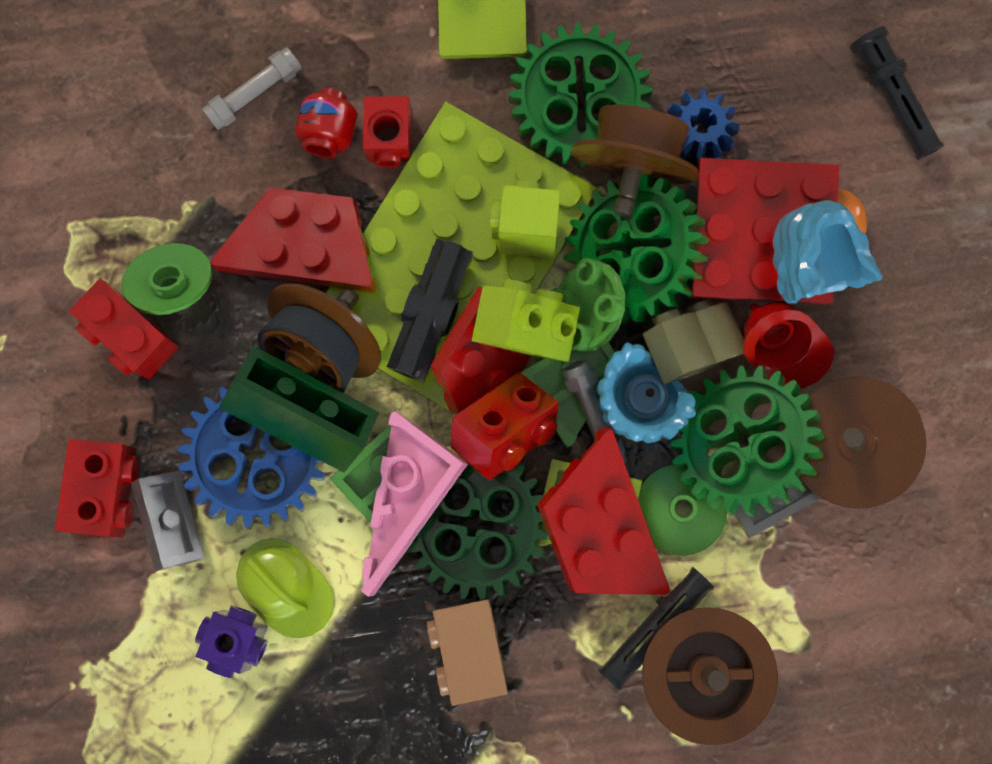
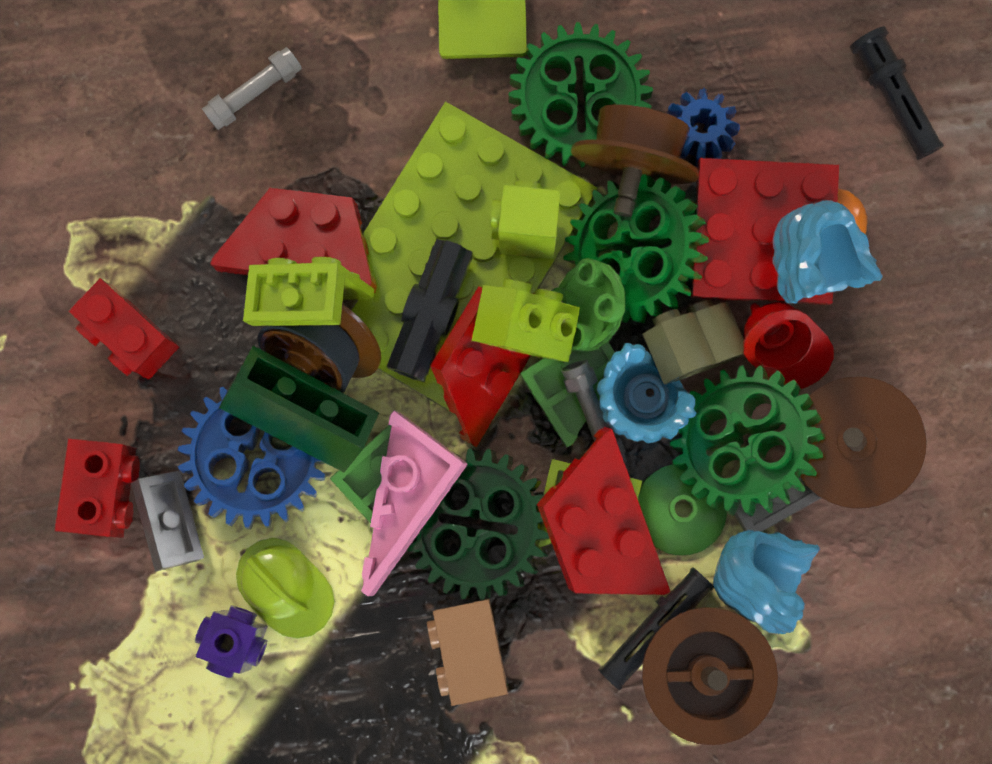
(166, 279): bright green dish -> none
(300, 293): none -> lime bracket
(326, 123): red head -> none
(383, 113): red brick -> none
(504, 425): red brick -> none
(760, 578): none -> dark azure hair

